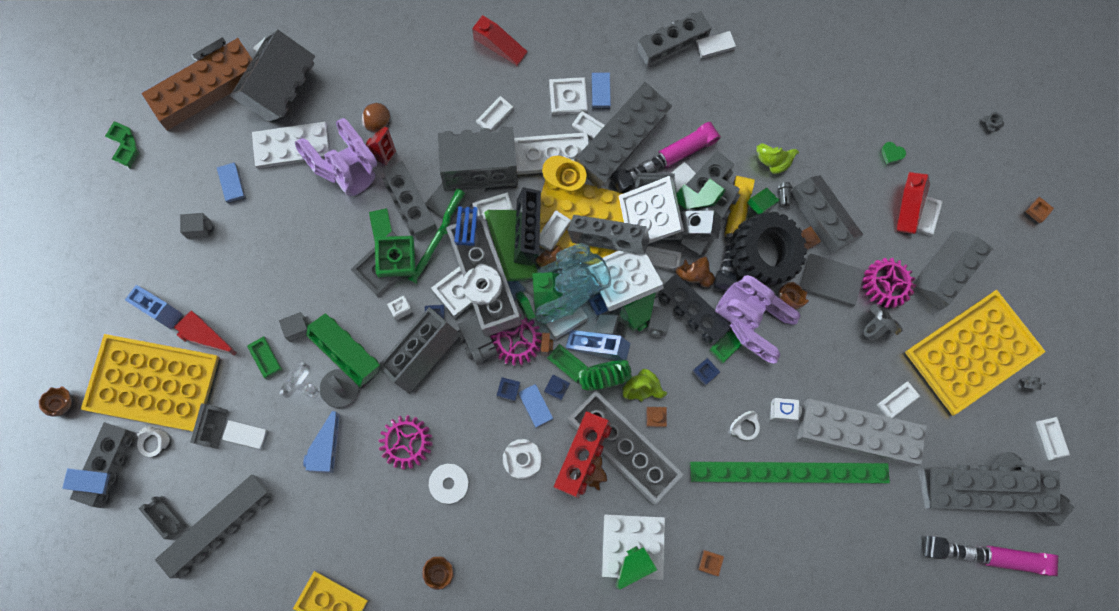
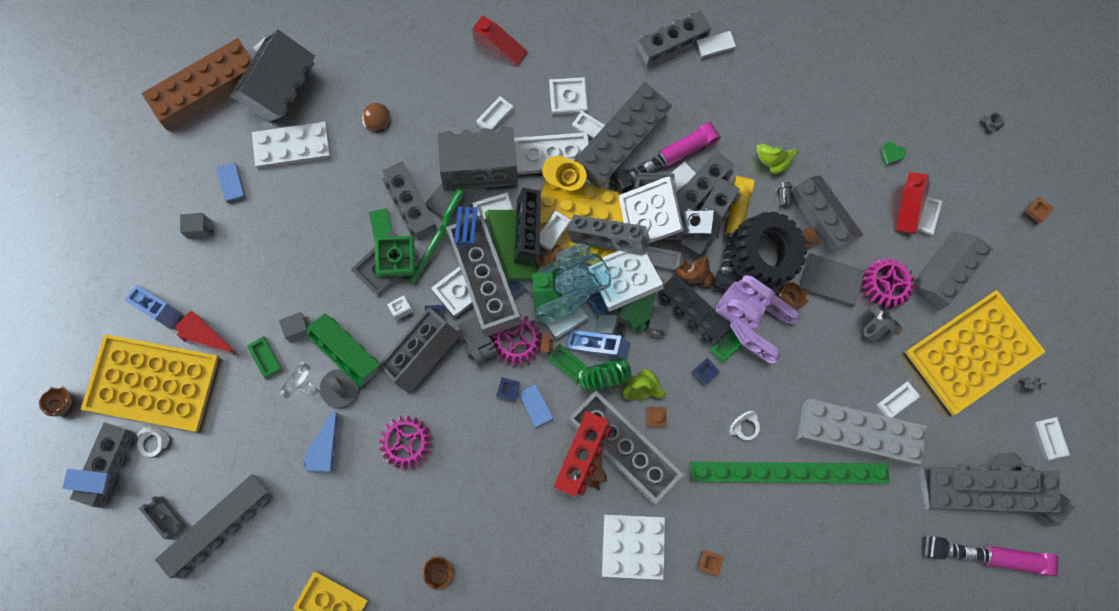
(128, 149): green tile -> none
(209, 49): dark grey tile -> none
(209, 426): dark grey hinge -> none
(245, 435): white tile -> none
(349, 168): lavender piece -> none
(382, 146): red slope -> none
(437, 479): white tile -> none
(485, 295): white tile -> none
(519, 447): white tile -> none
(524, 305): green tile -> none
(556, 387): dark blue plate -> none
(601, 90): medium blue tile -> none
(634, 567): green slope -> none
(706, 197): tile -> none
(763, 201): green tile -> none
(785, 410): white brick -> none

